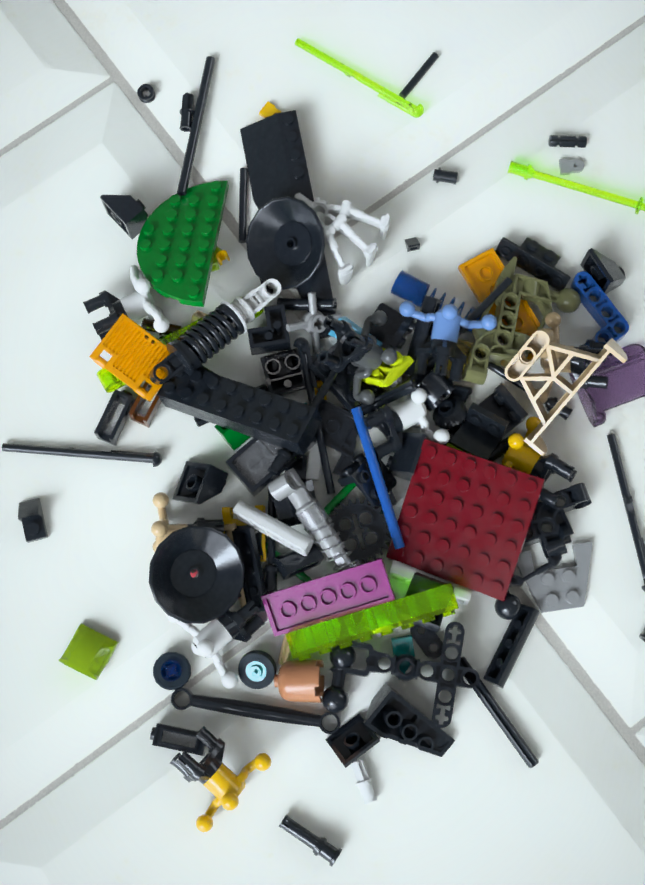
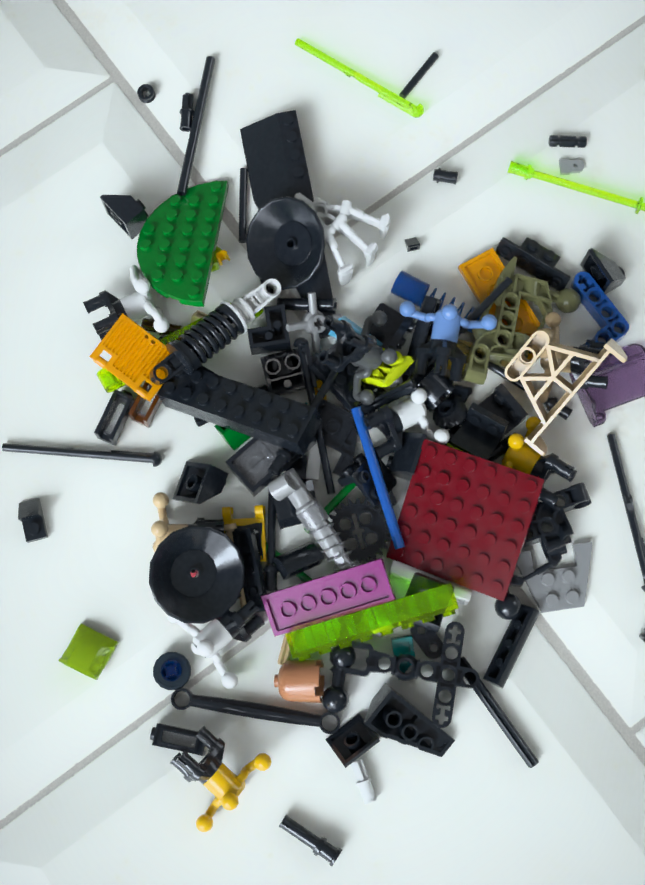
(257, 669): black wheel -> none
(268, 110): yellow piece -> none
(273, 528): white brick -> none

